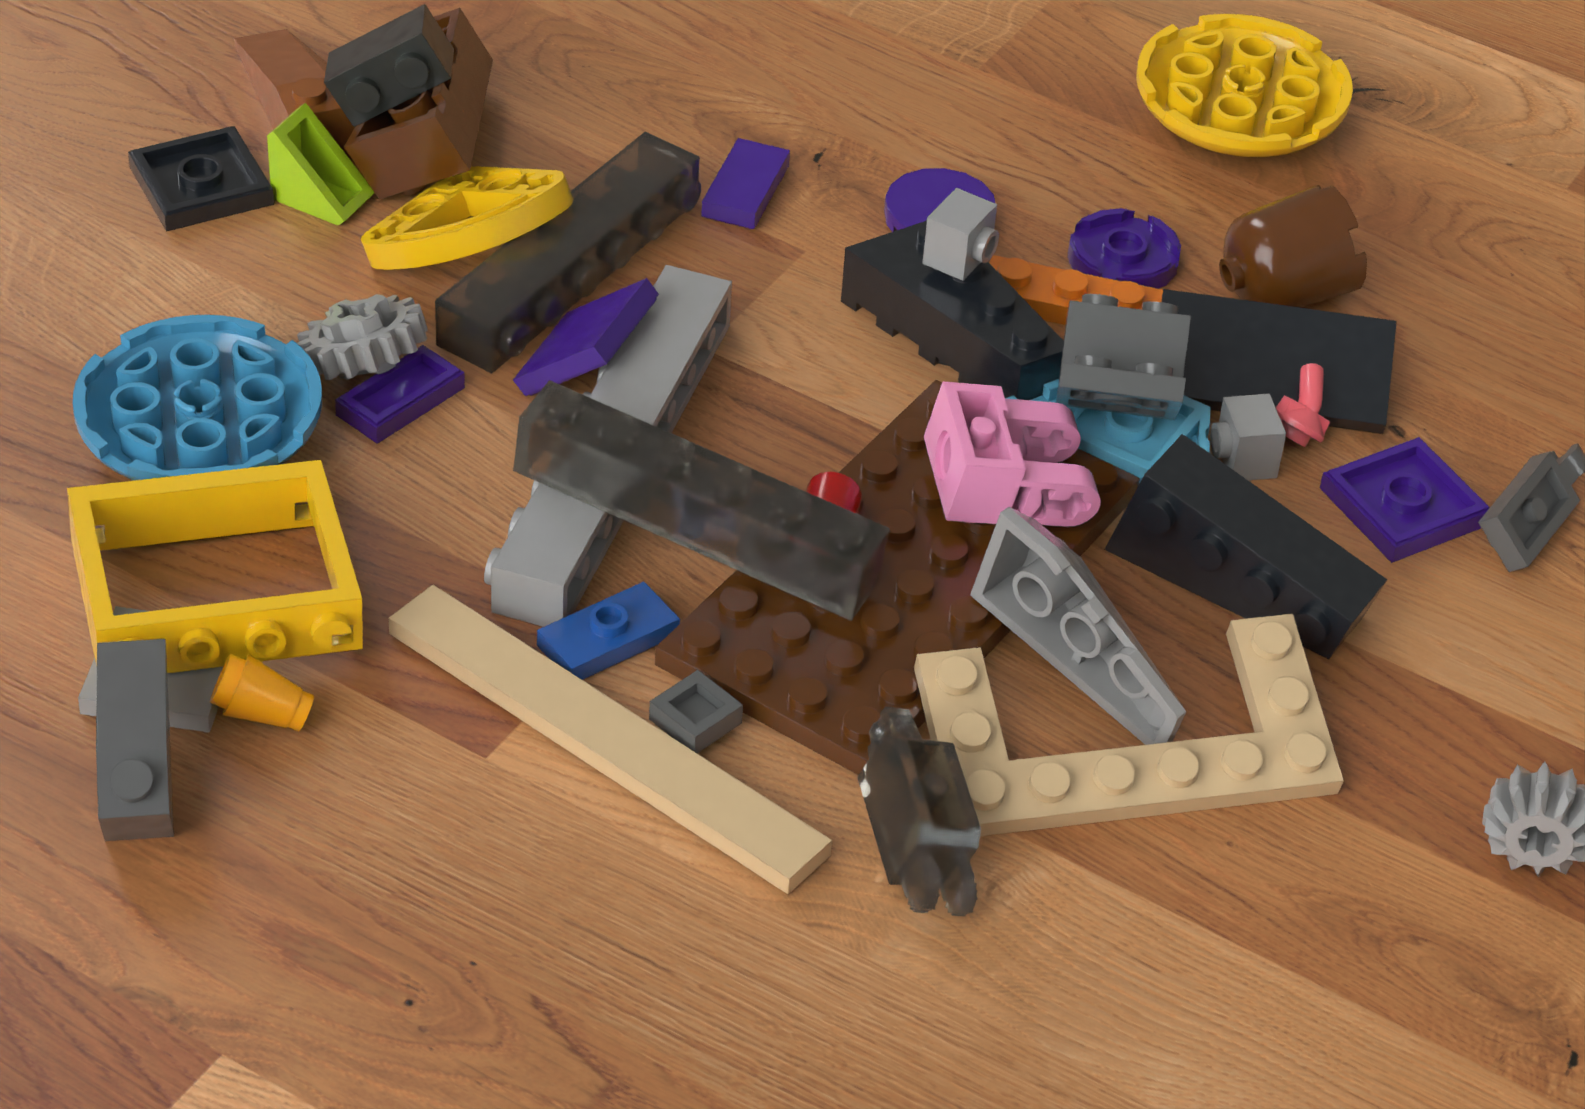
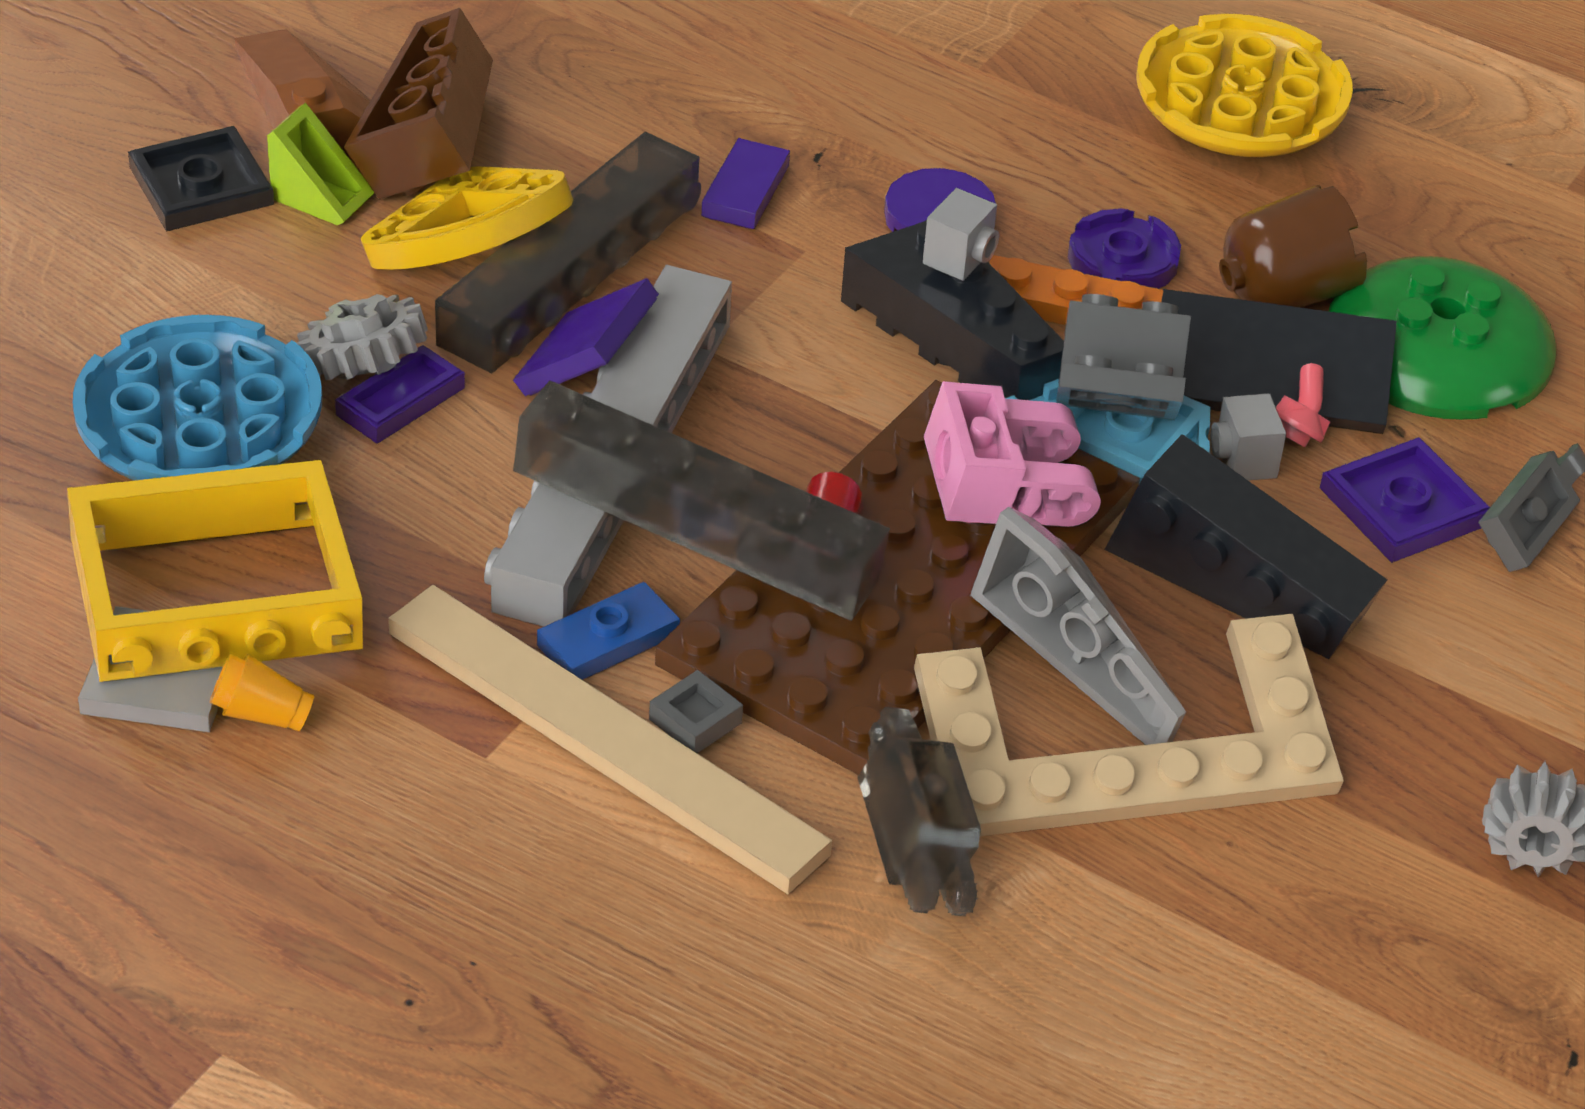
(133, 741): dark grey slope -> none
(389, 65): pearl dark grey brick -> none
(1460, 336): none -> green brick

